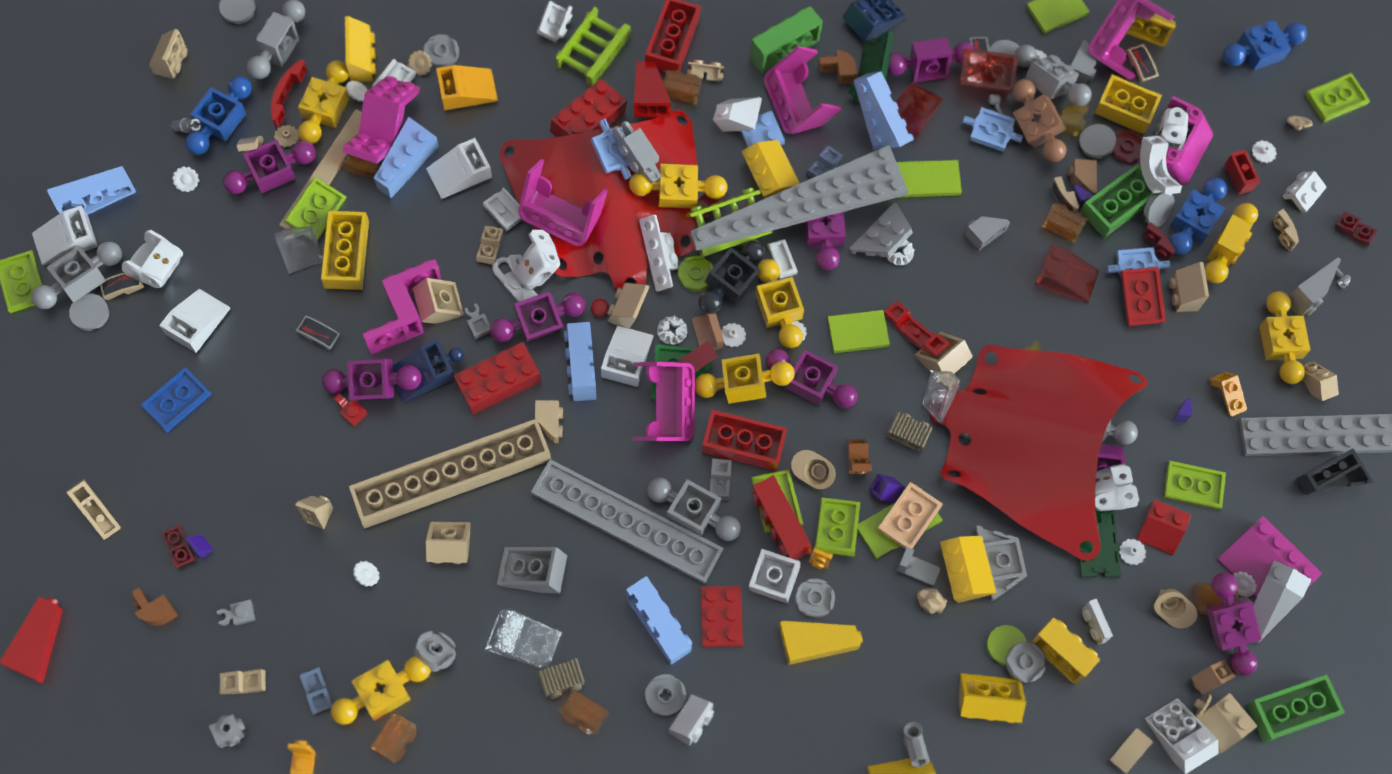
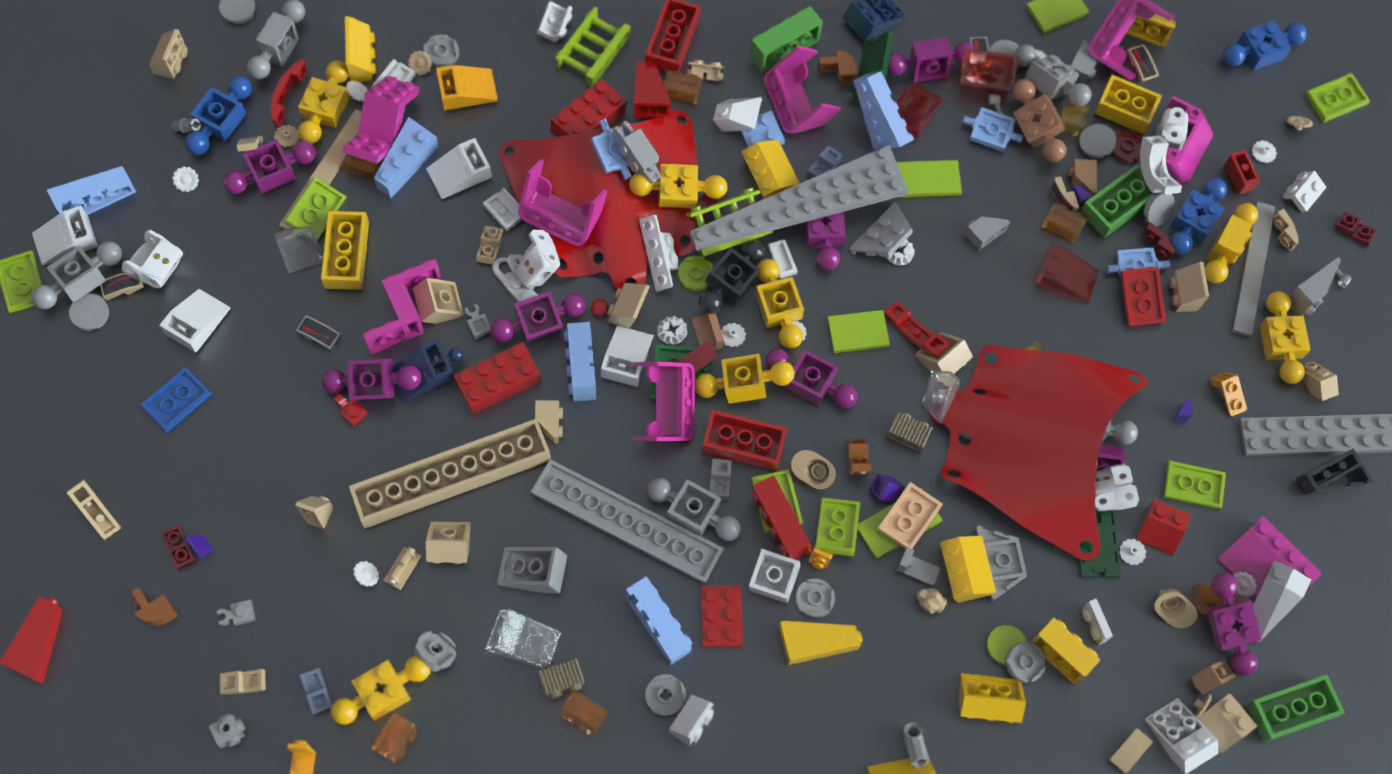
(402, 567): none -> tan hinge
(1253, 271): none -> light grey tile

